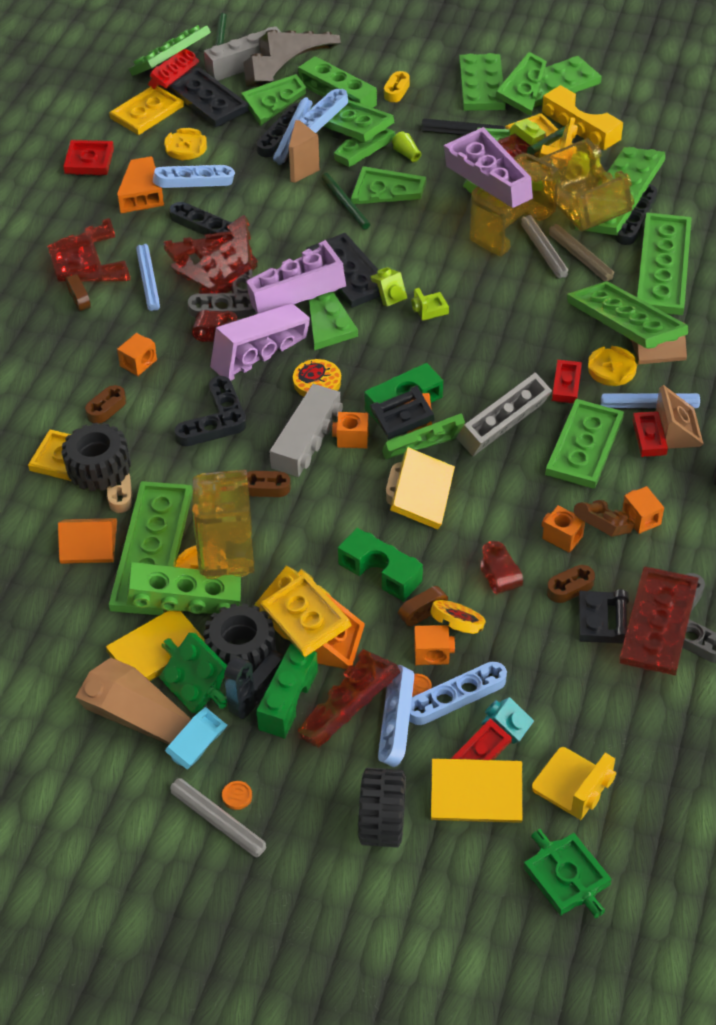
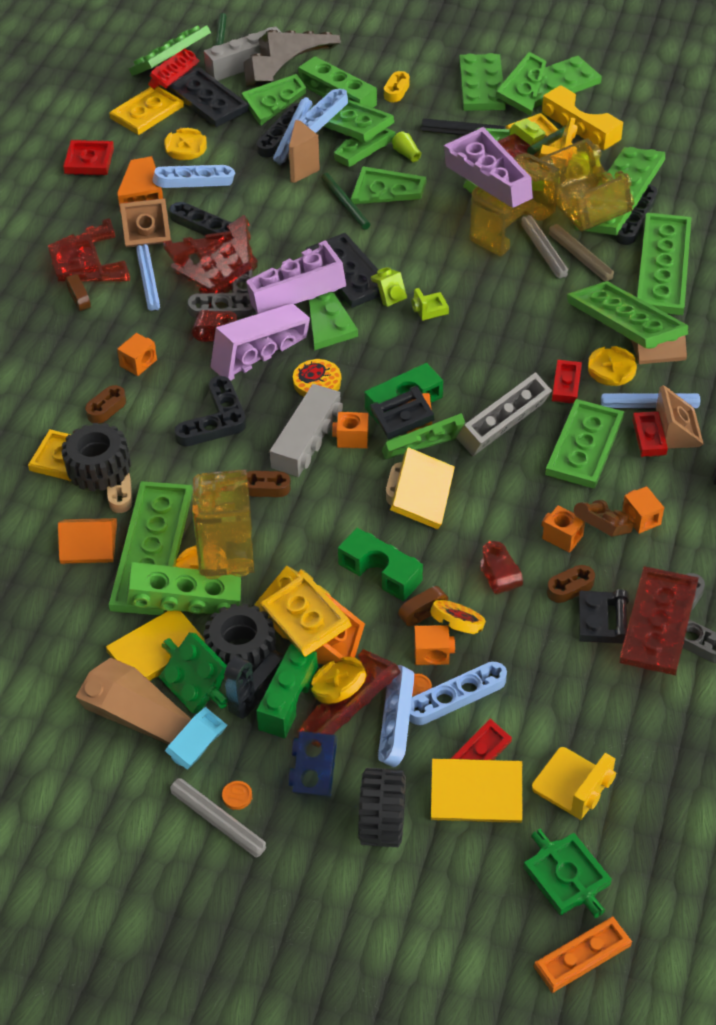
(145, 222): none -> medium nougat slope
(321, 764): none -> clear blue brick
(338, 680): none -> yellow tile
(509, 718): bracket -> none
(582, 954): none -> orange tile

